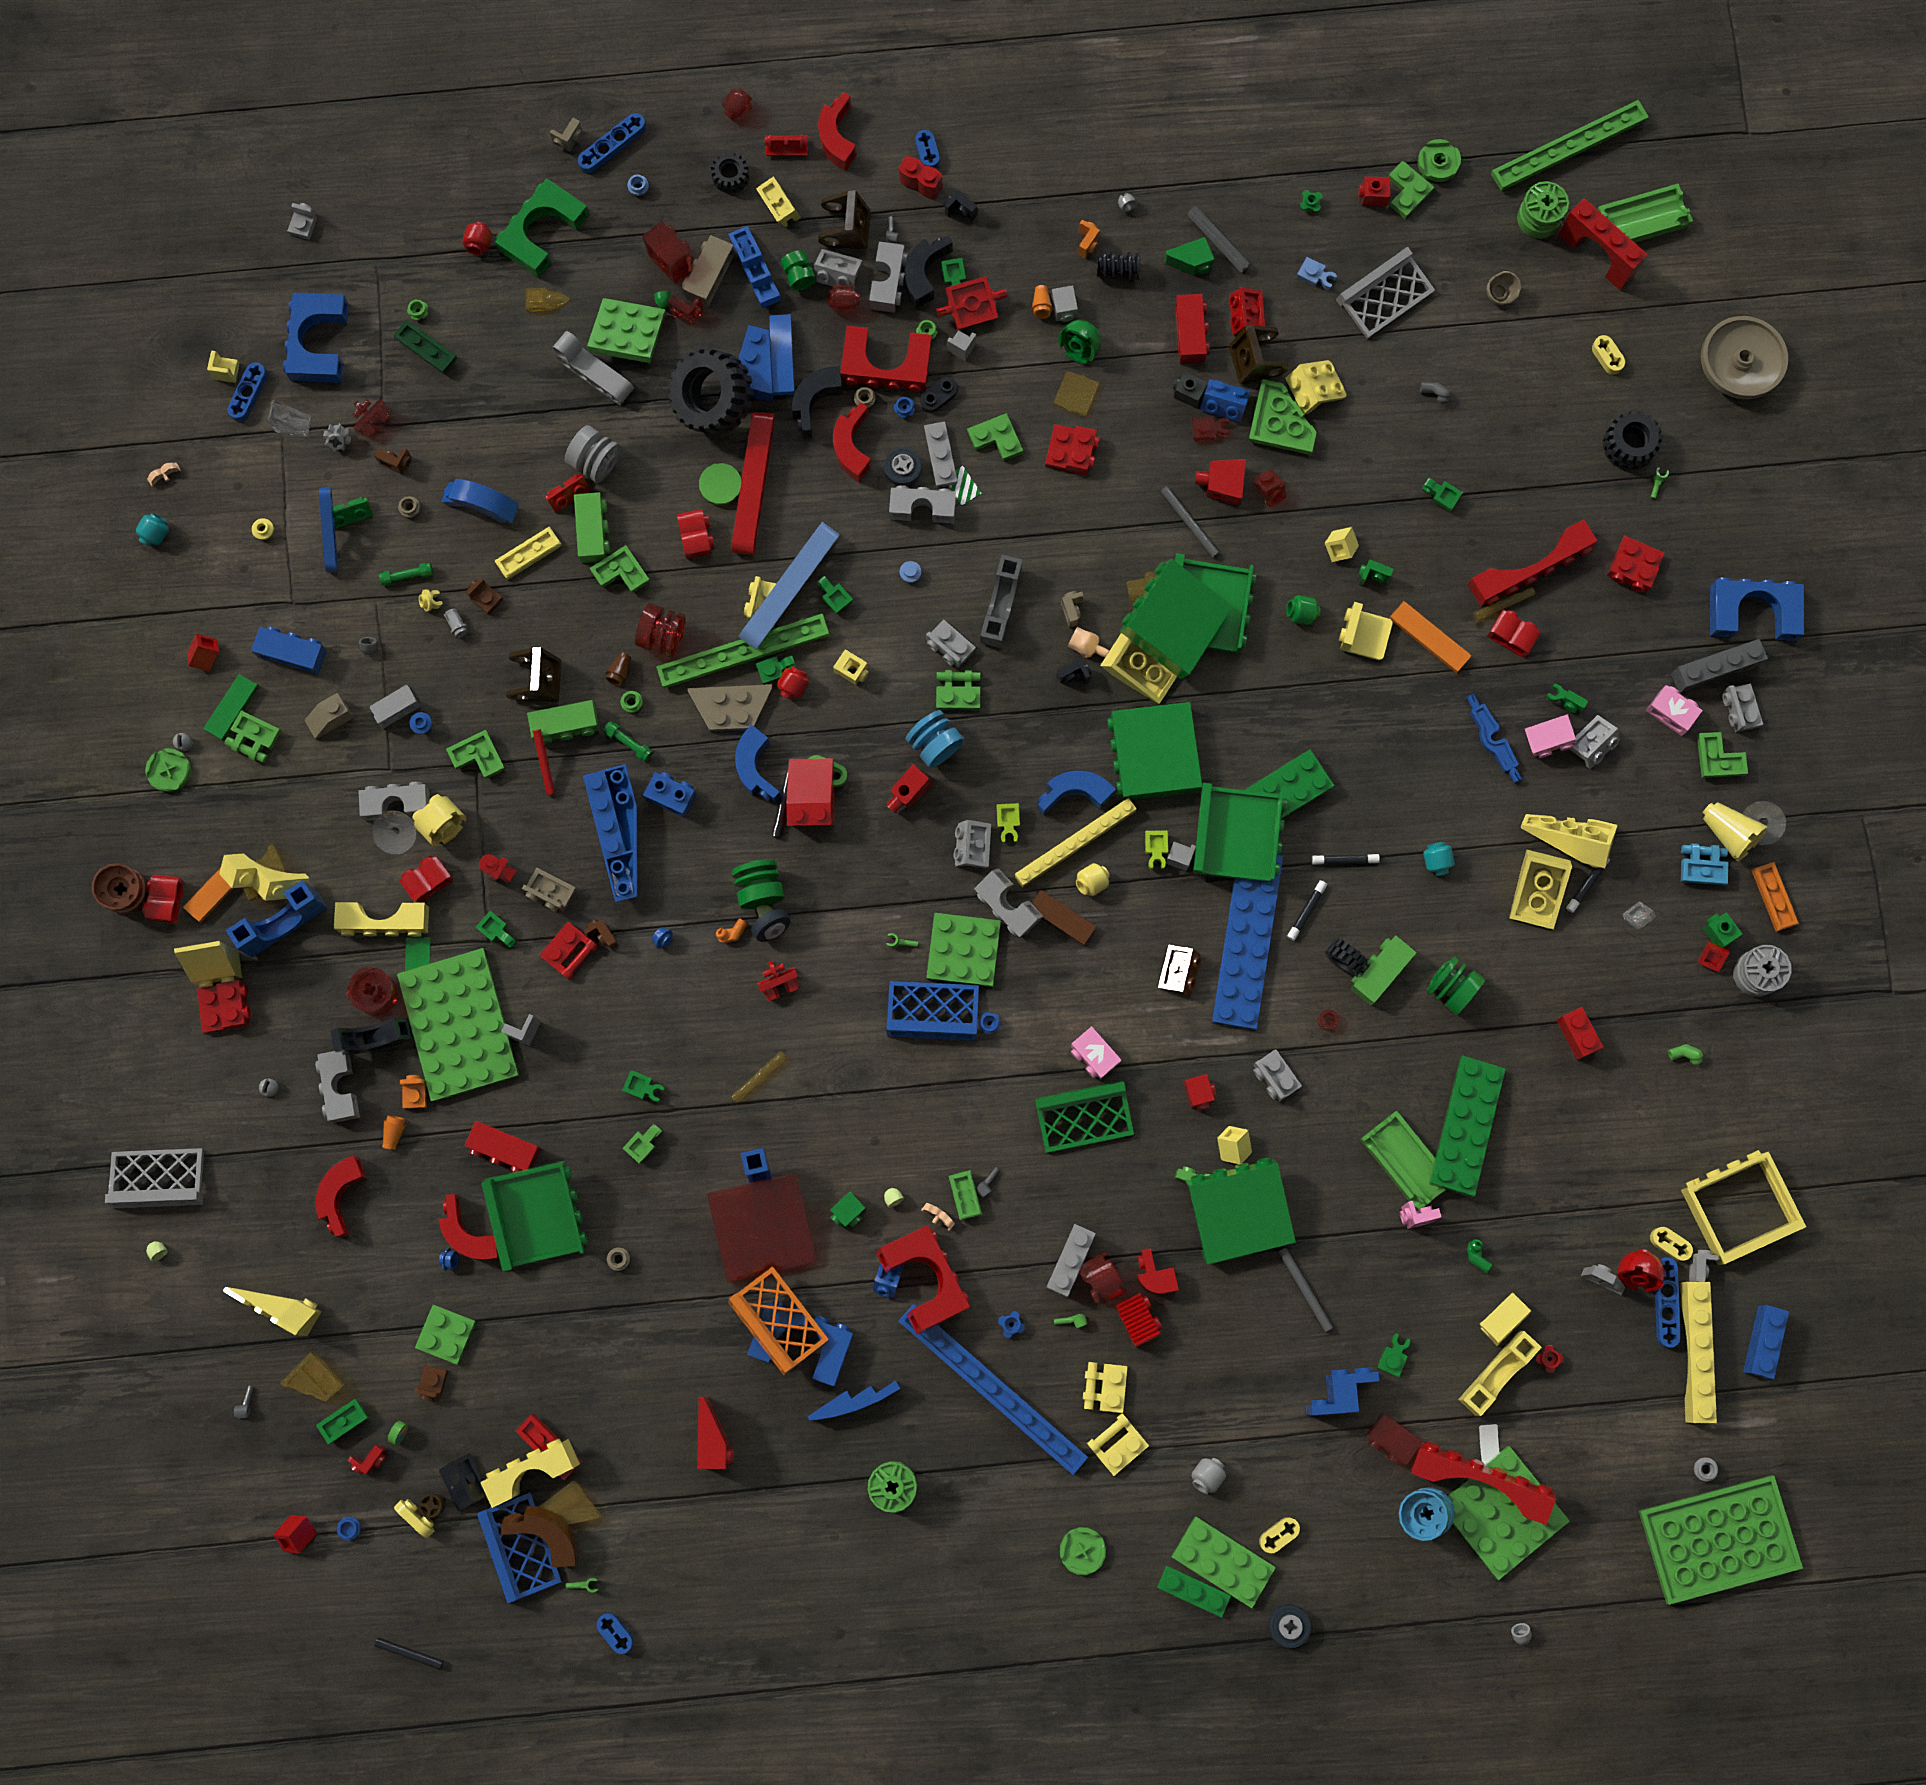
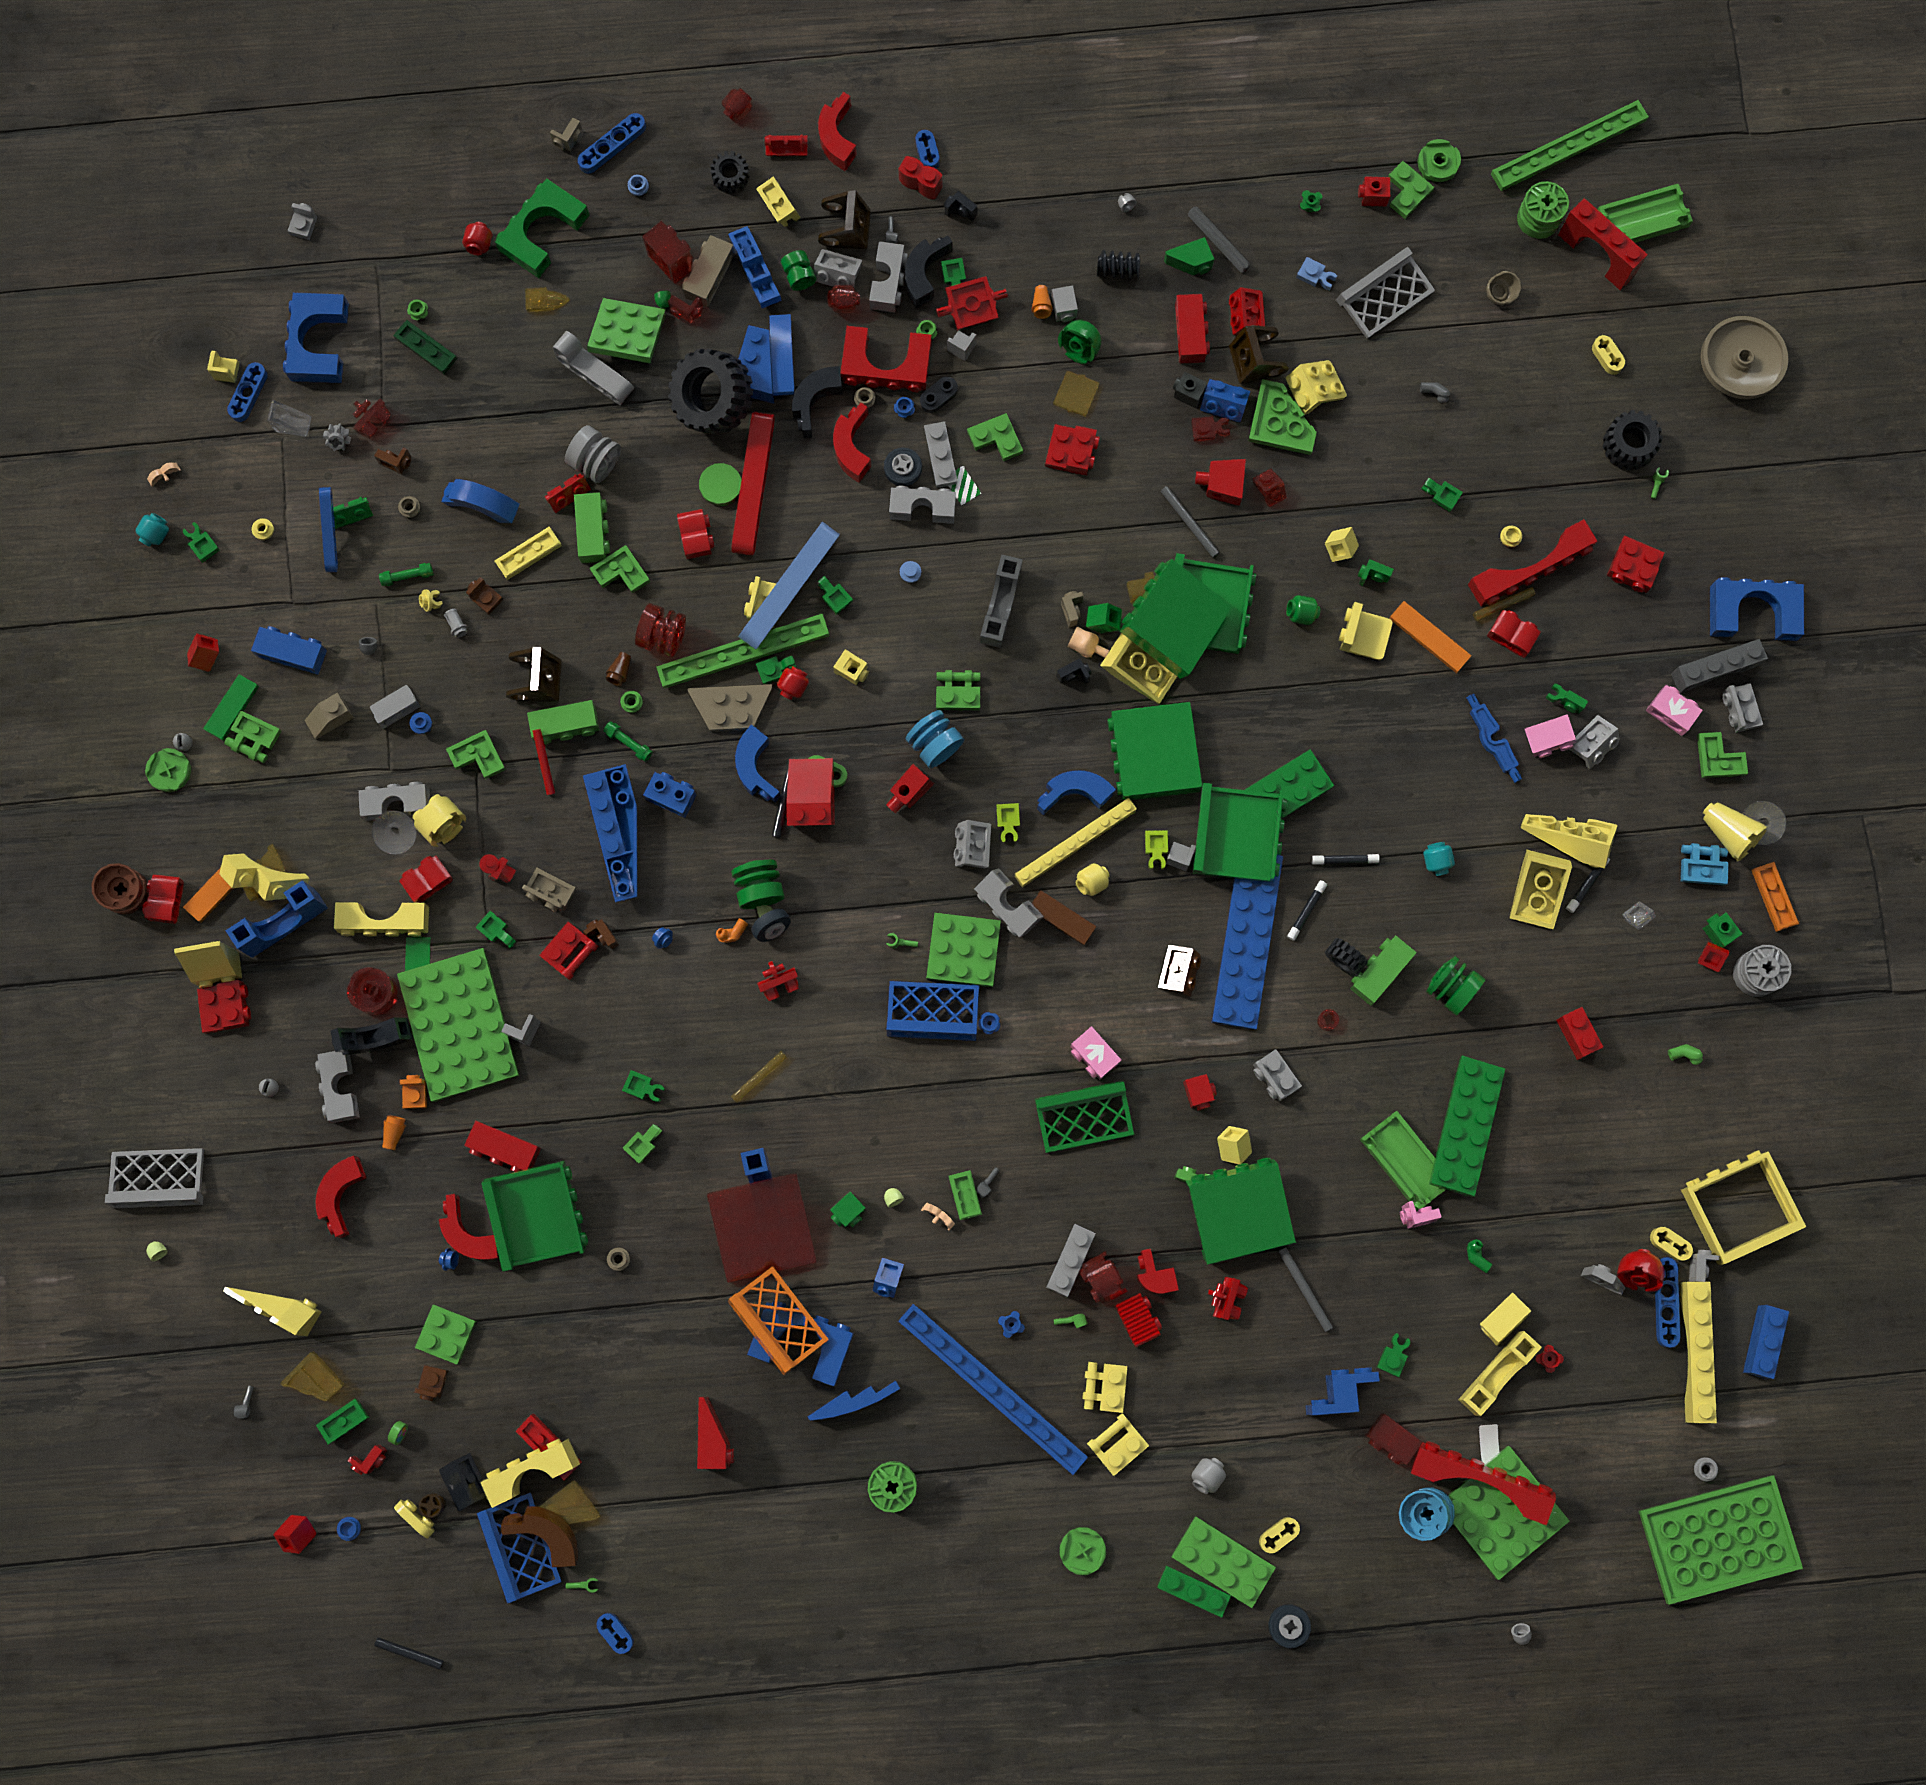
(201, 544): none -> green plate
(923, 1248): red arch -> none
(950, 644): light grey bracket -> none
(1090, 242): orange bracket -> none
(1104, 618): none -> green brick
(1224, 1298): none -> red hips
(1511, 536): none -> light yellow plate

